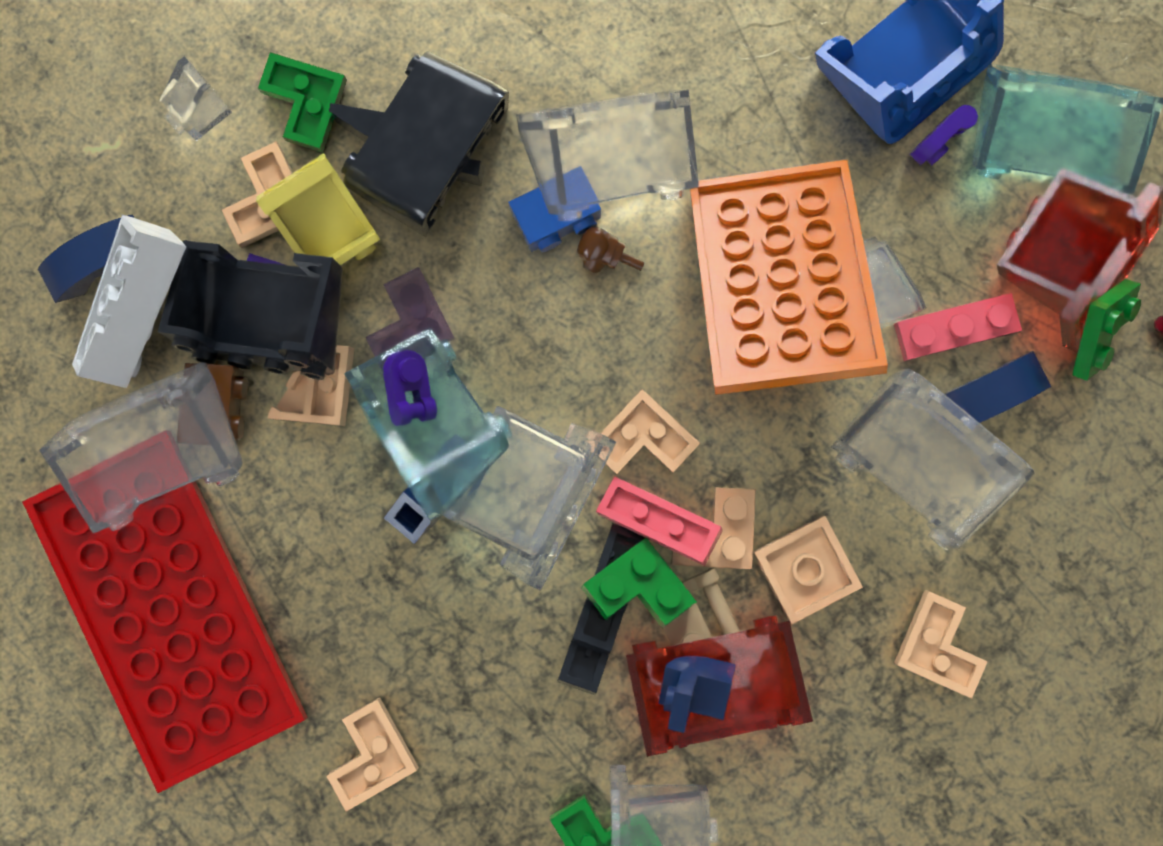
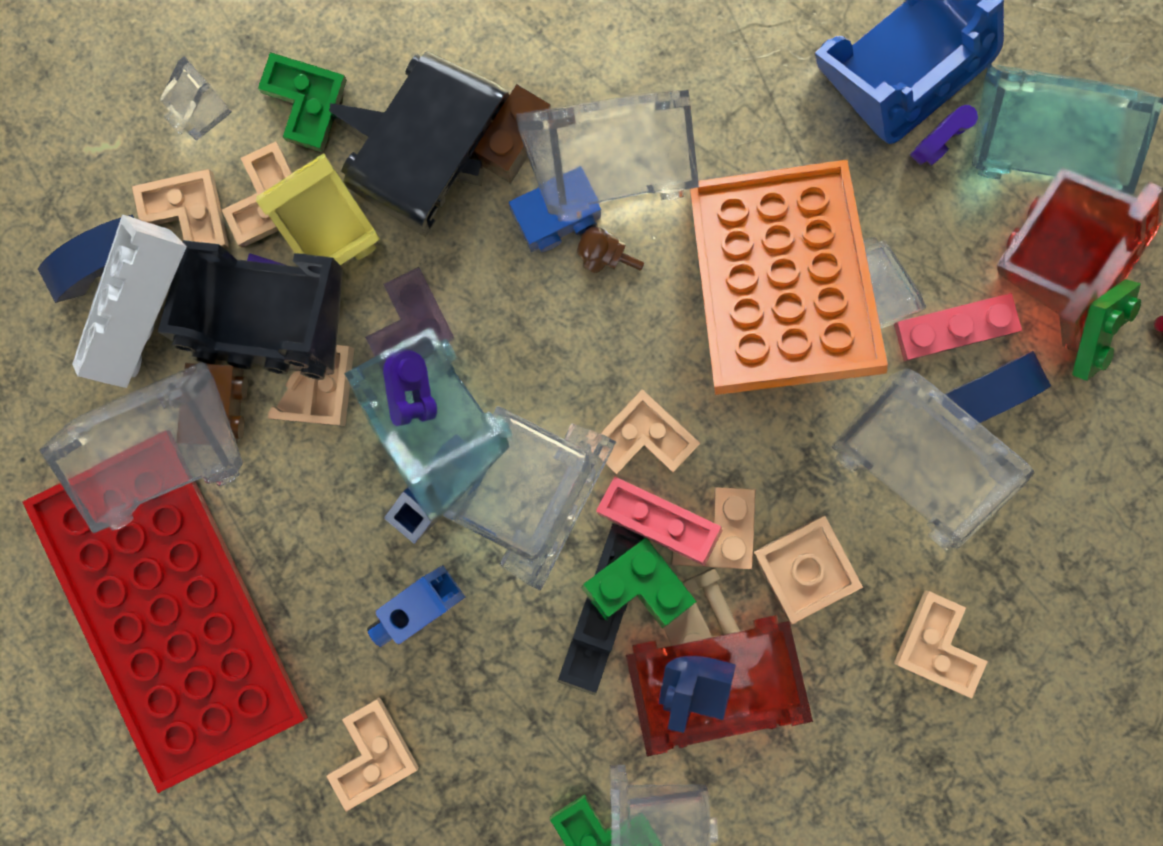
(185, 198): none -> light nougat plate
(415, 607): none -> blue torso
(501, 145): none -> reddish brown piece

